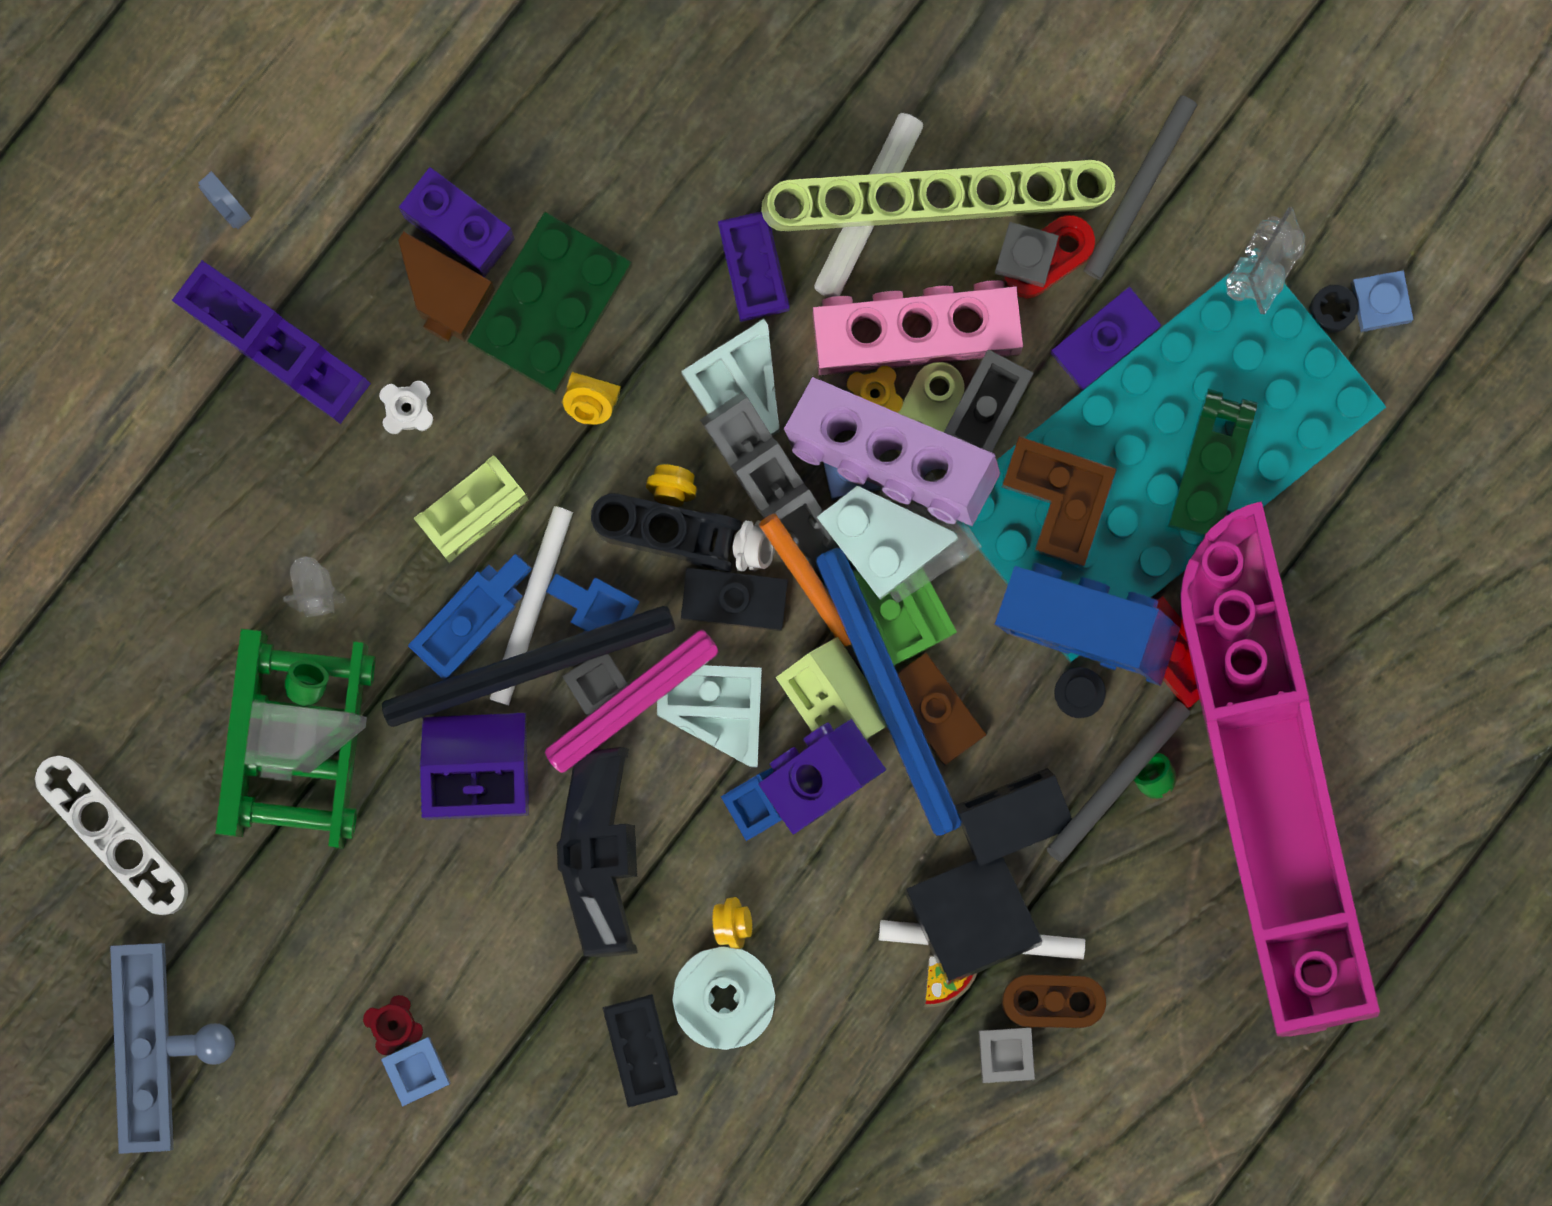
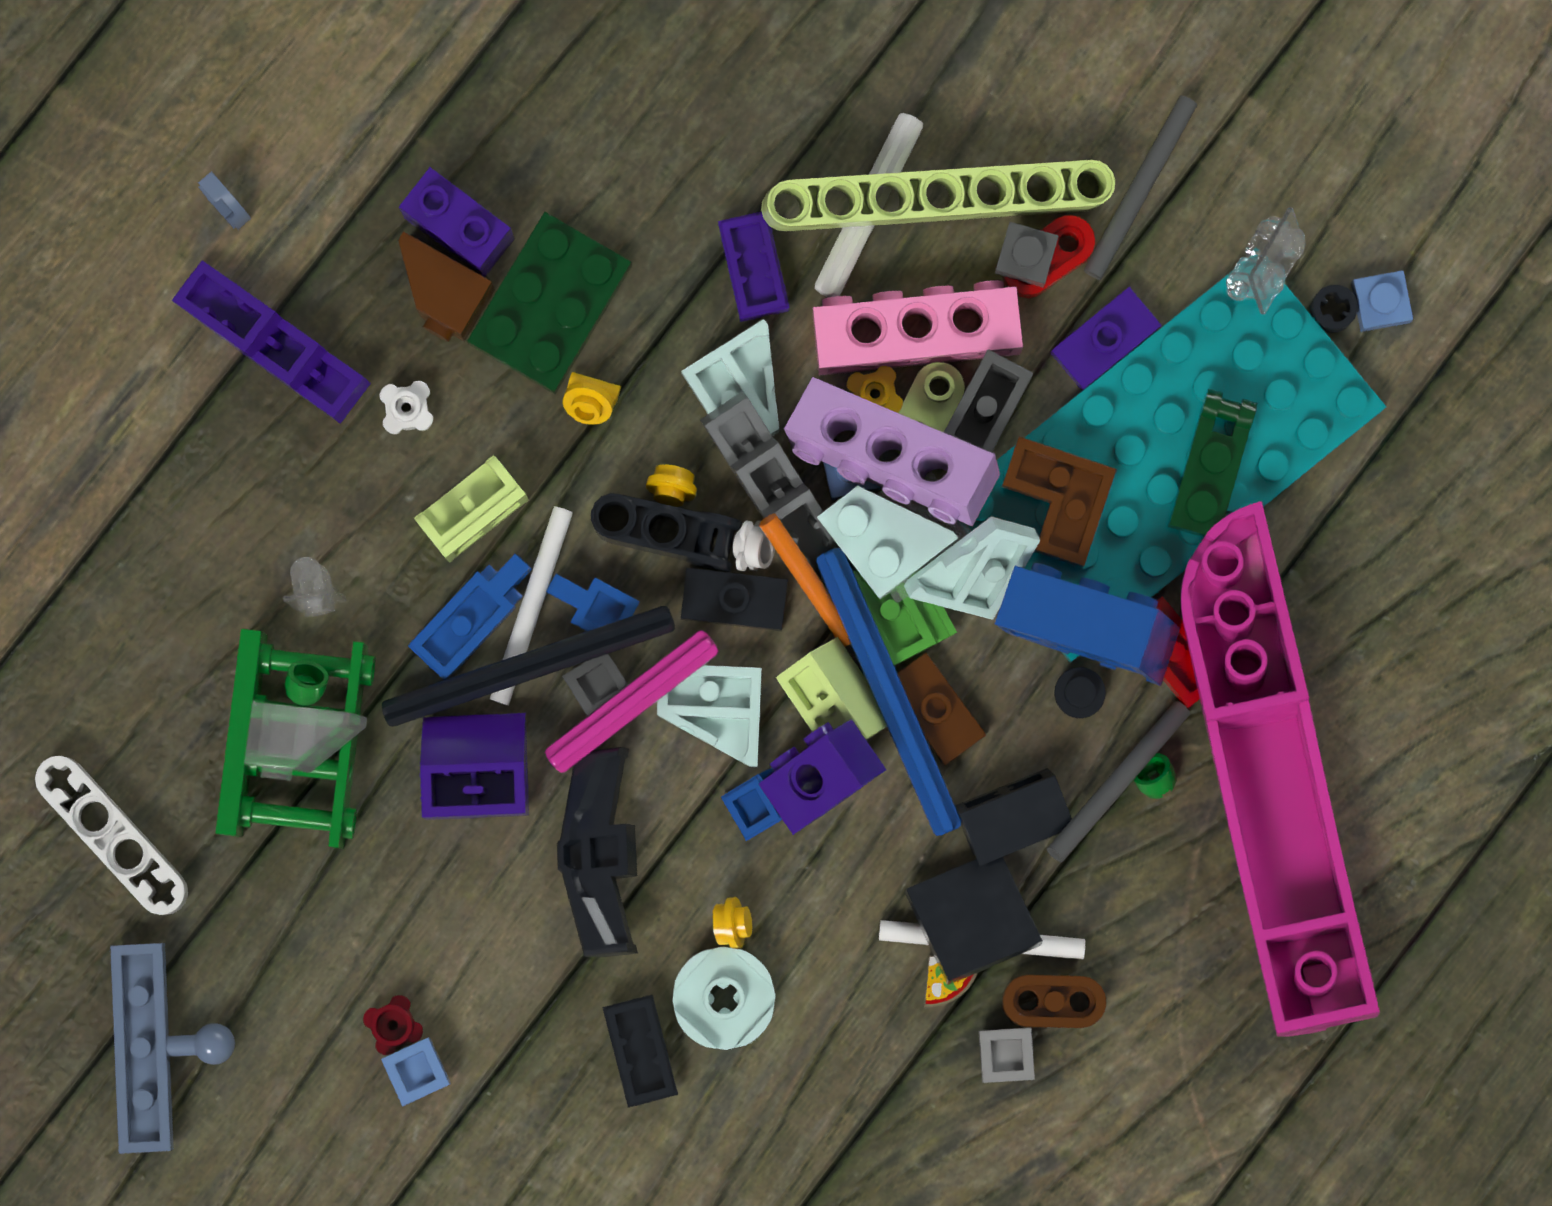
(975, 569): none -> light aqua wing

